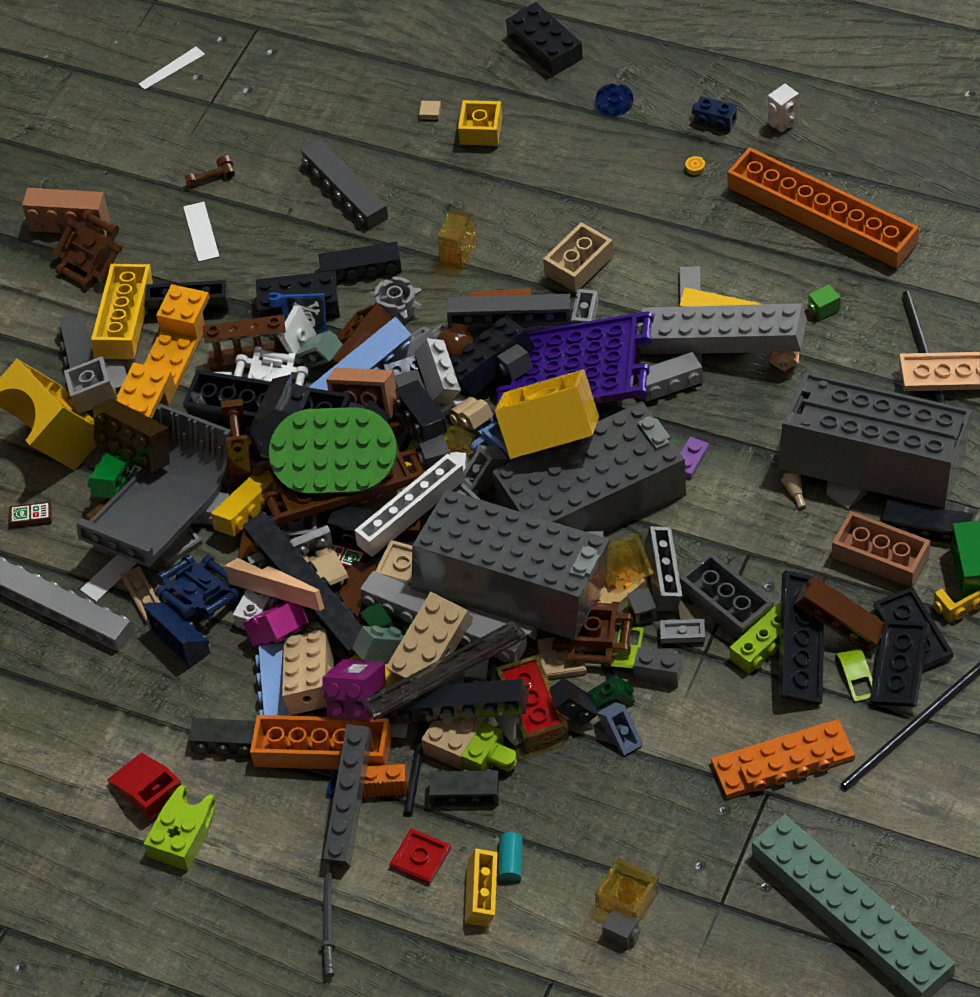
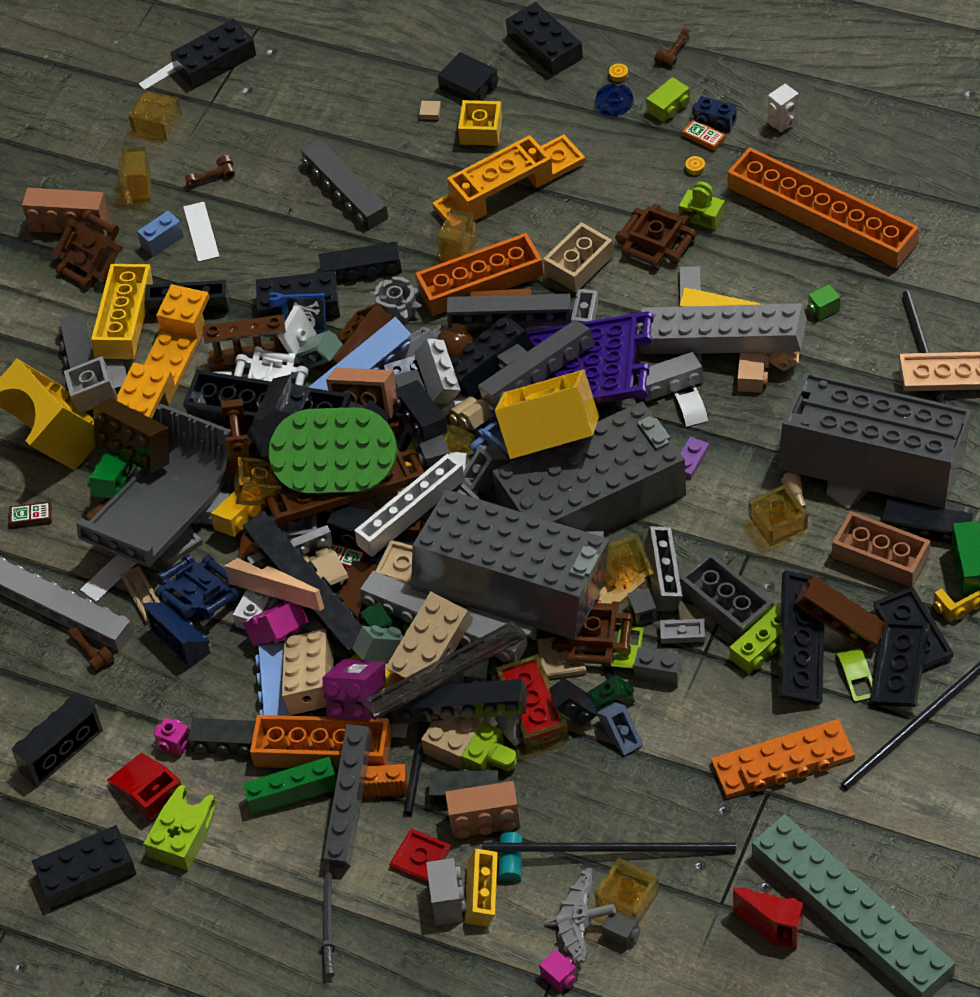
(57, 739): none -> black brick
(84, 867): none -> black brick
(98, 658): none -> reddish brown brick
(135, 175): none -> clear yellow brick
(155, 115): none -> clear yellow brick
(160, 233): none -> medium blue brick
(172, 736): none -> dark pink brick
(213, 53): none -> black brick
(254, 481): none -> clear yellow slope
(290, 785): none -> green brick
(446, 891): none -> light grey brick
(467, 78): none -> black brick
(483, 809): none -> nougat brick
(486, 269): none -> orange brick
(504, 168): none -> light orange bracket
(538, 362): none -> dark grey brick
(558, 971): none -> dark pink brick
(576, 916): none -> light grey bar
(609, 846): none -> black piece
(618, 72): none -> yellow tile
(654, 234): none -> reddish brown brick
(668, 56): none -> reddish brown brick
(668, 99): none -> lime brick
(692, 407): none -> white piece
(702, 207): none -> lime brick
(703, 135): none -> tile
(752, 371): none -> light nougat brick
(771, 916): none -> red slope
(778, 515): none -> clear yellow brick

